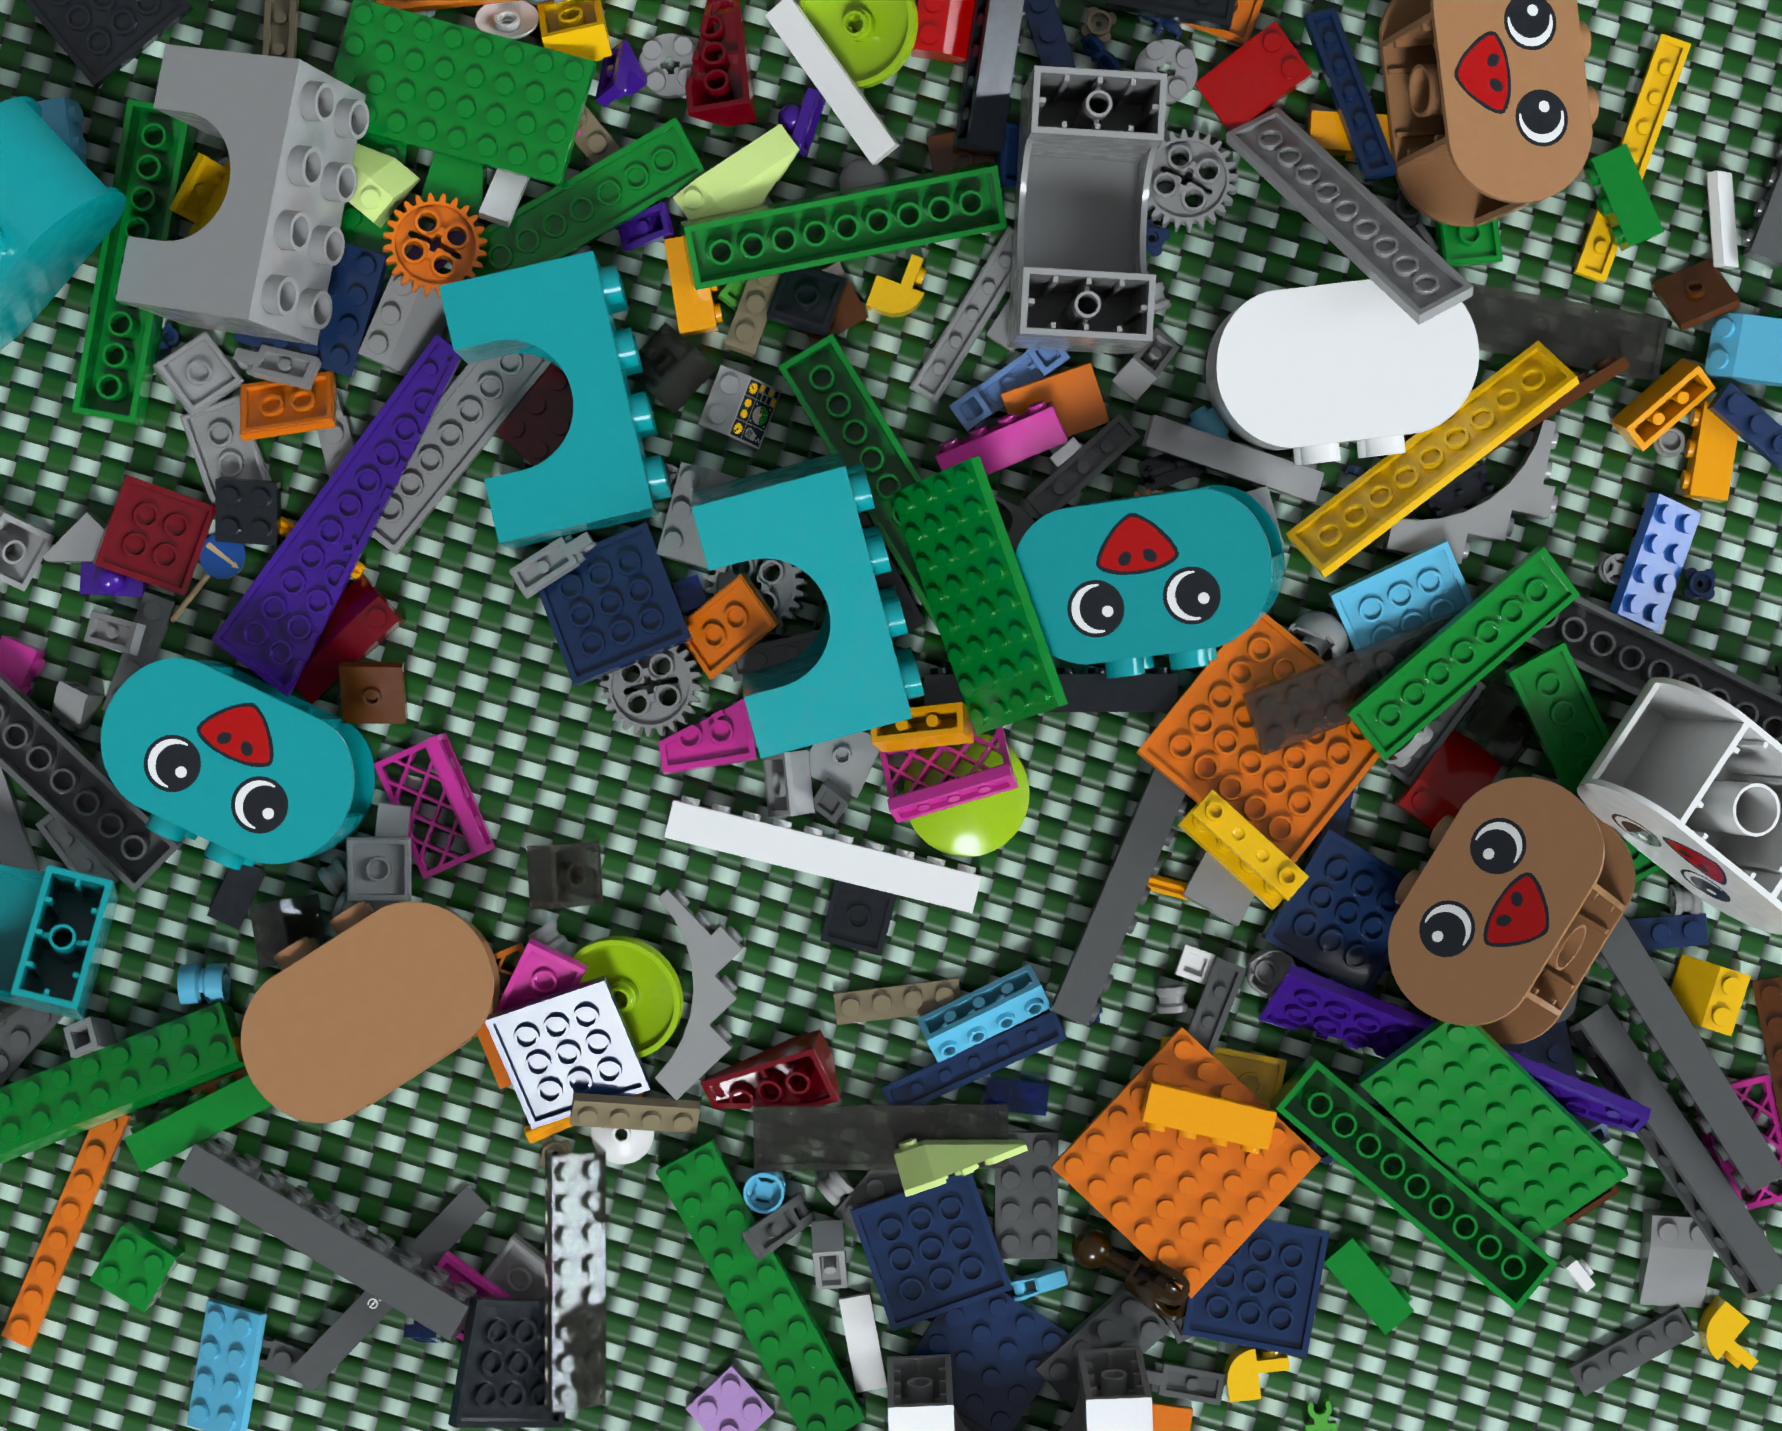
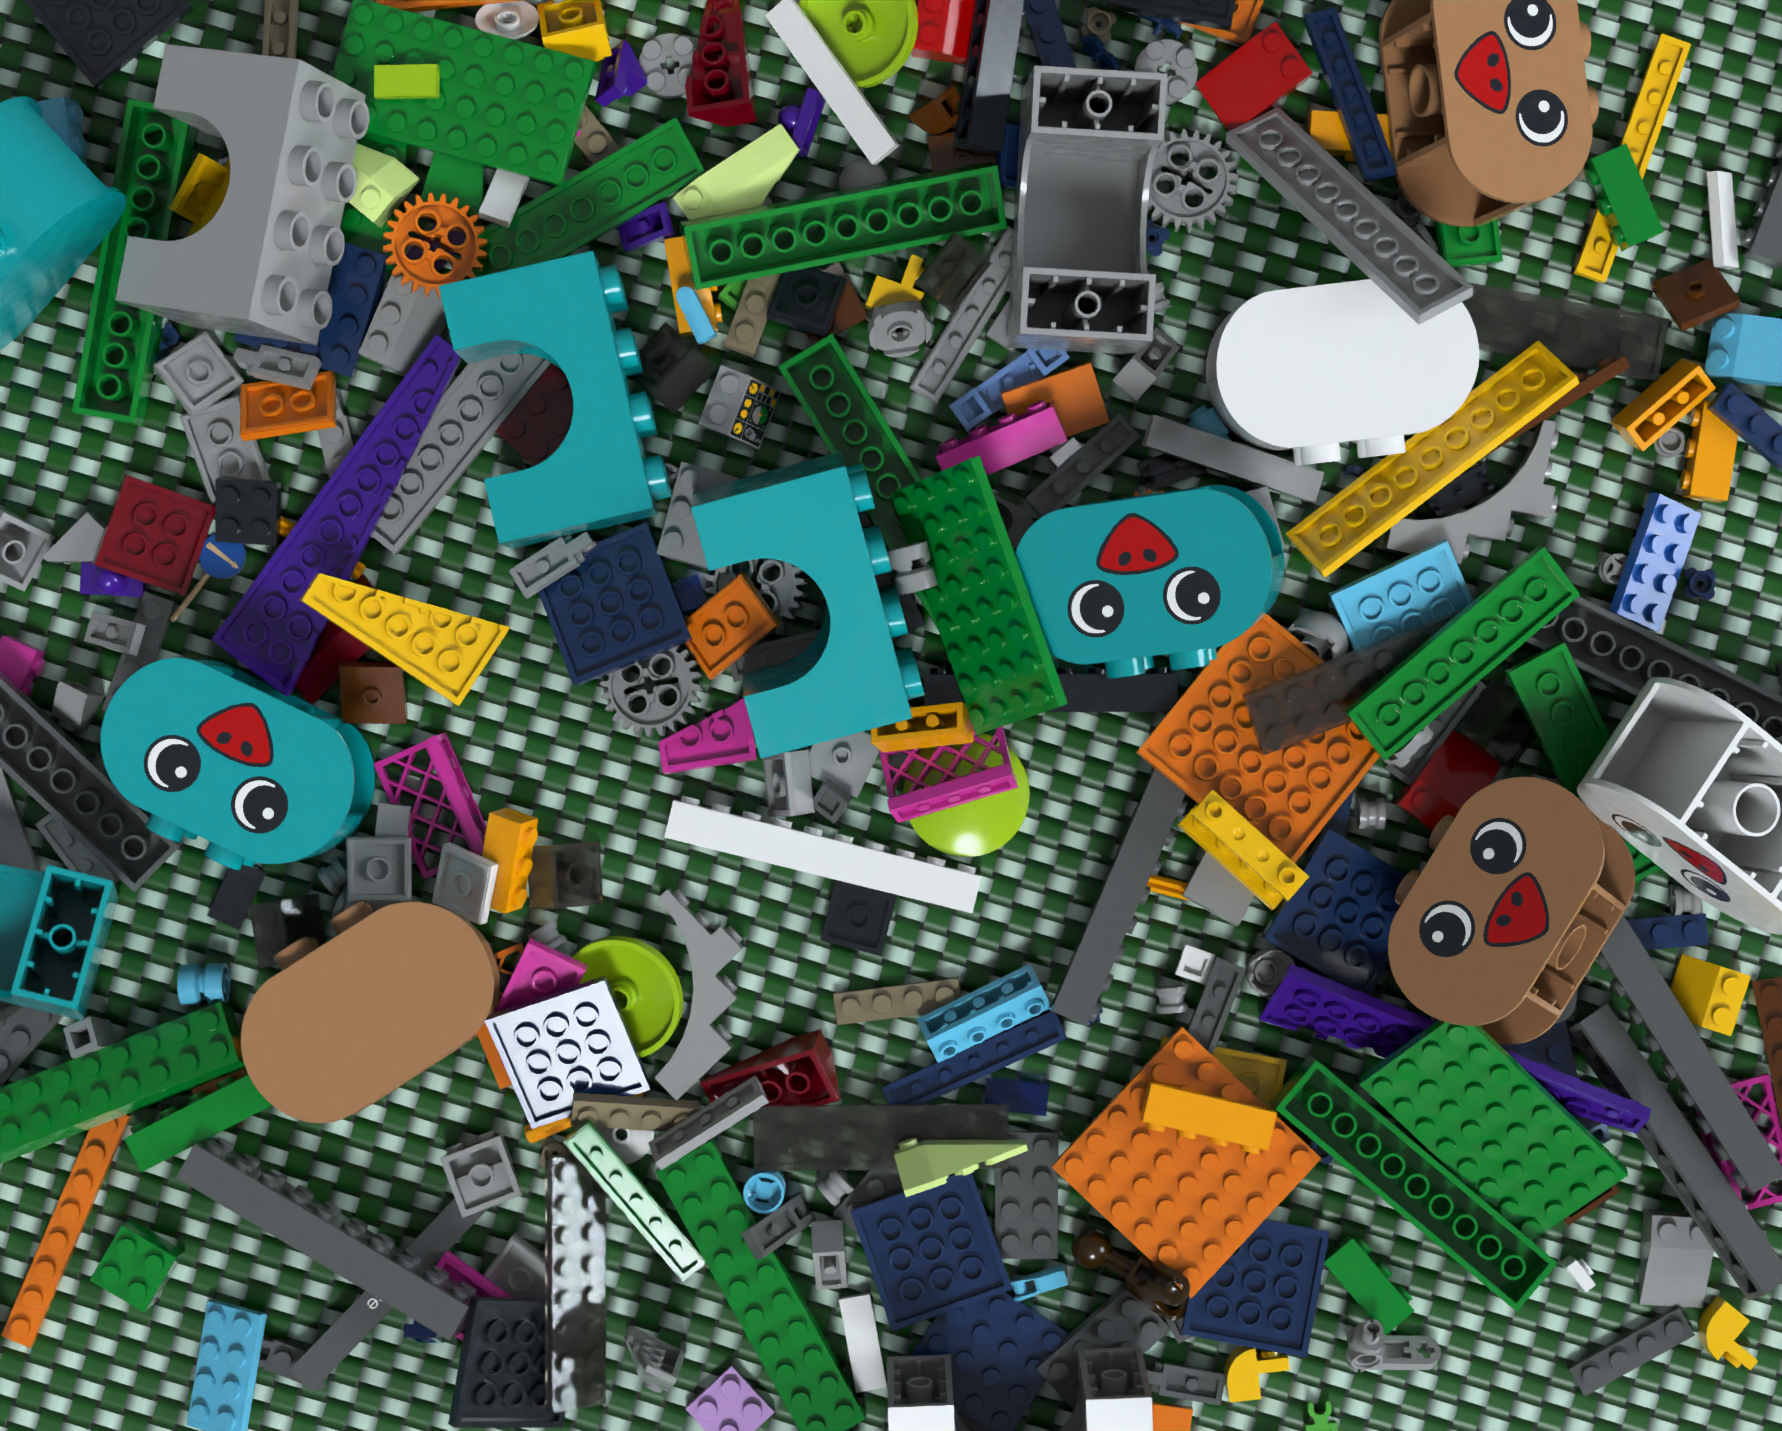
(406, 81): none -> lime tile
(422, 639): none -> yellow wing
(465, 883): none -> white tile
(481, 1173): none -> light grey plate
(510, 844): none -> light orange brick
(635, 1200): none -> tile
(654, 1359): none -> light grey wedge
(695, 315): none -> medium azure bar
(708, 1122): none -> light grey plate
(903, 315): none -> light grey plate
(908, 579): none -> light grey wheel
(938, 113): none -> reddish brown brick
(952, 272): none -> clear smoke slope
(1370, 813): none -> light grey wheel
(1373, 1350): none -> light grey piece

